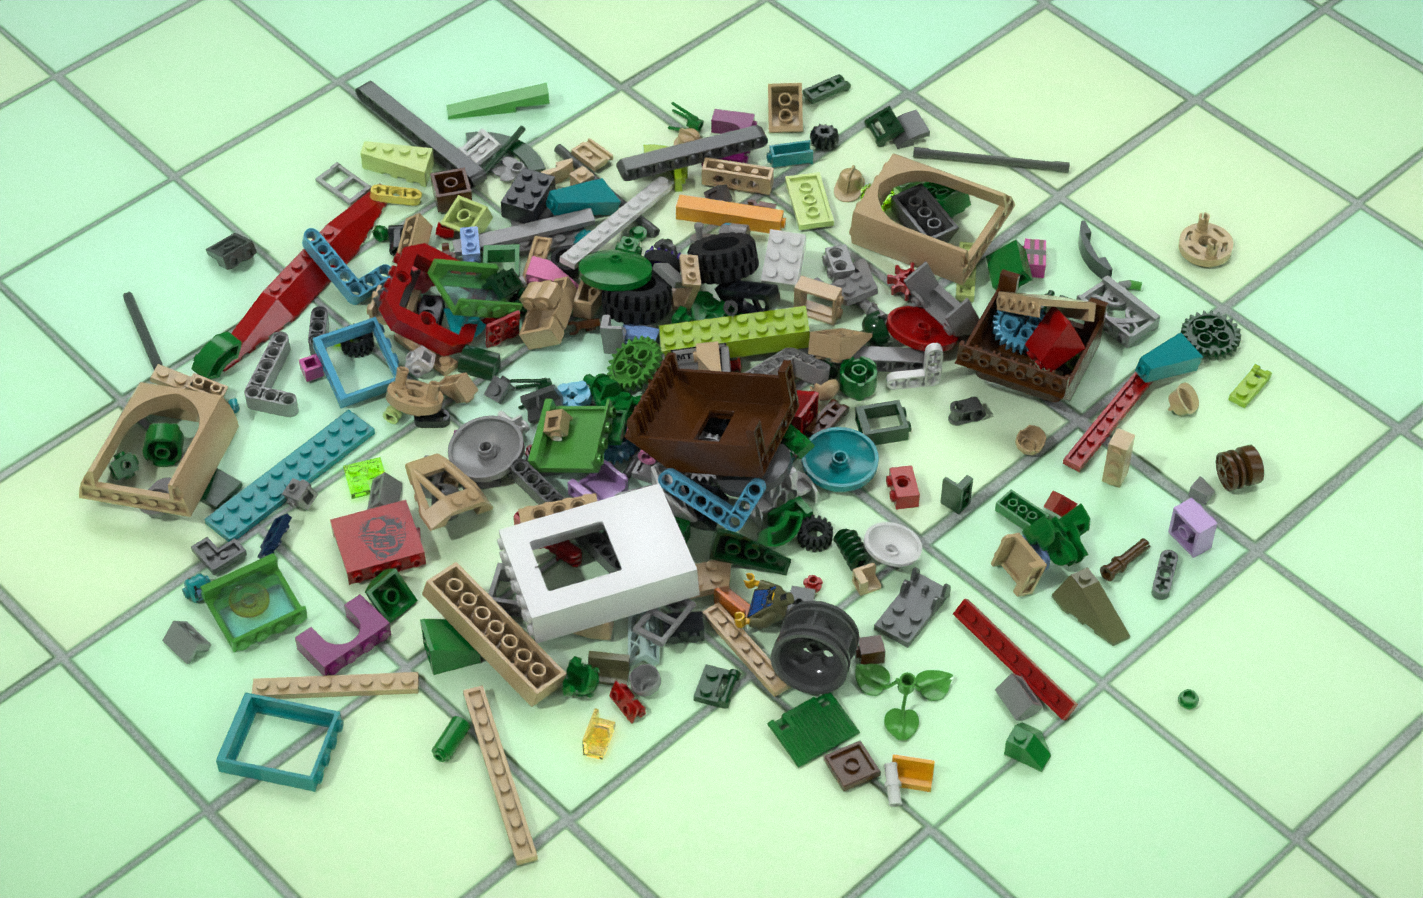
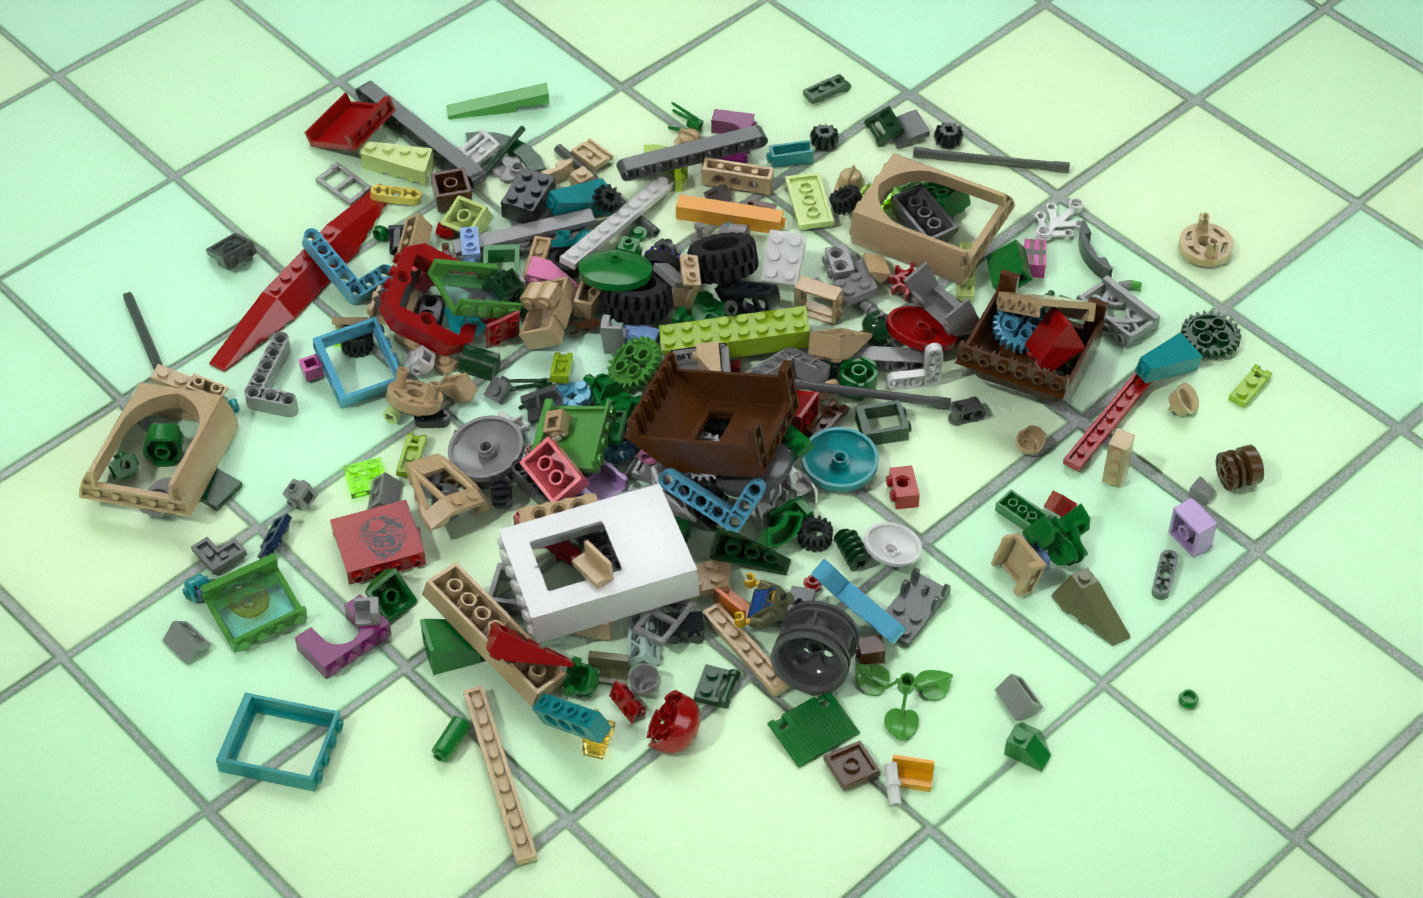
(216, 355): green brick -> none
(305, 463): teal plate -> none
(318, 325): dark grey beam -> none
(337, 685): tan plate -> none
(341, 322): none -> tan plate
(348, 123): none -> red panel
(367, 611): none -> light grey panel
(411, 451): none -> lime plate
(501, 491): none -> black gear
(509, 645): none -> red wedge
(554, 471): none -> coral slope
(561, 367): none -> lime plate
(563, 239): none -> teal tile
(571, 718): none -> teal brick
(594, 566): none -> tan panel
(607, 199): none -> black gear
(680, 724): none -> red cylinder
(785, 107): tan slope -> none
(845, 199): none -> black tyre
(858, 601): none -> medium azure beam
(865, 579): tan panel -> none
(877, 266): none -> tan slope
(934, 401): none -> dark grey piece
(948, 135): none -> black gear
(955, 495): dark green panel -> none
(1015, 659): red plate -> none
(1047, 232): none -> white plant
(1119, 563): pin -> none

